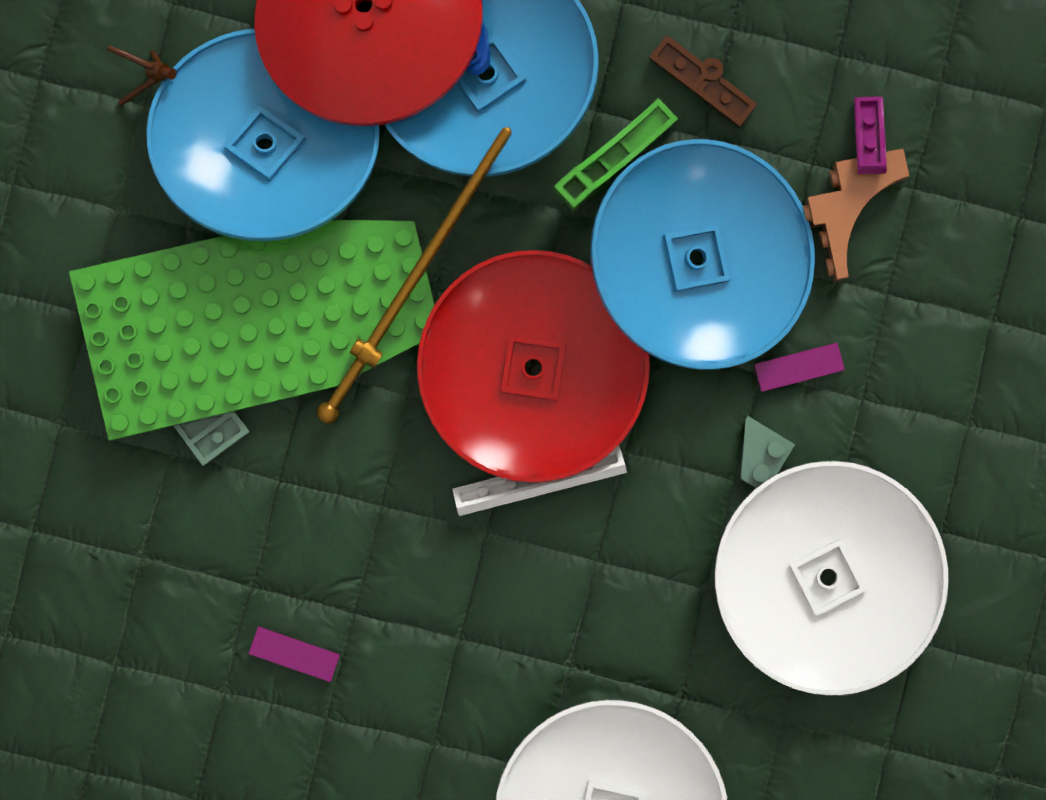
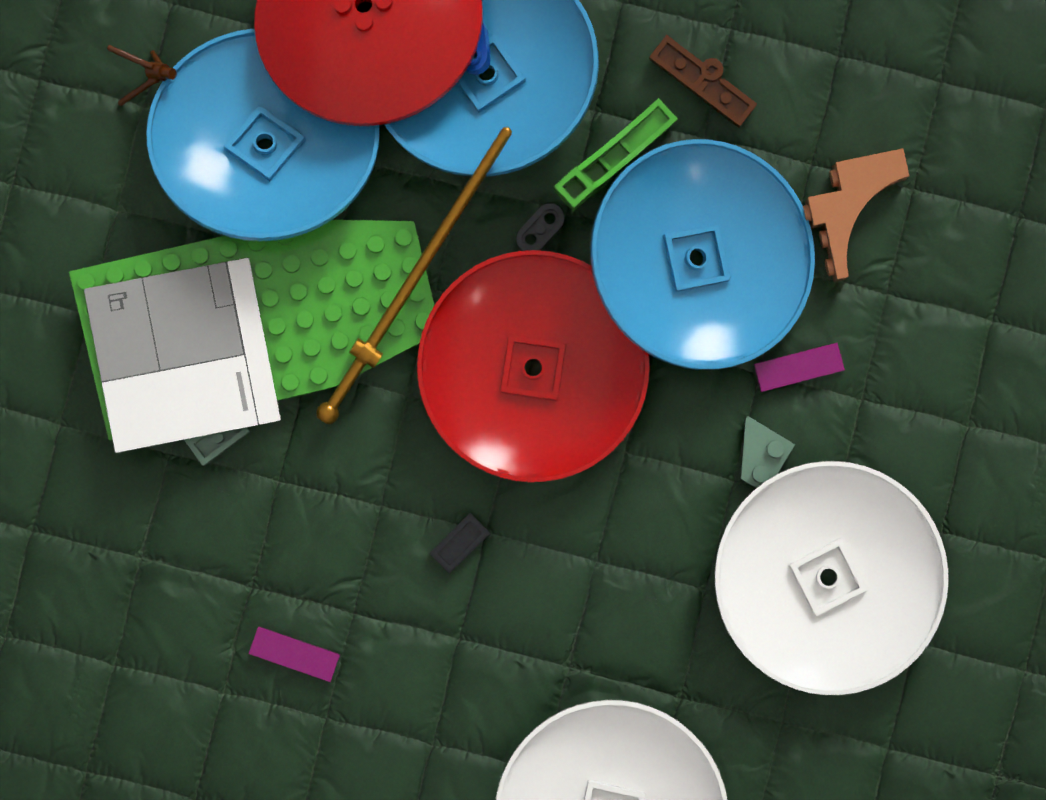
(182, 355): none -> sticker
(459, 543): none -> black tile
(502, 491): white plate -> none
(539, 228): none -> black plate
(870, 135): magenta tile -> none

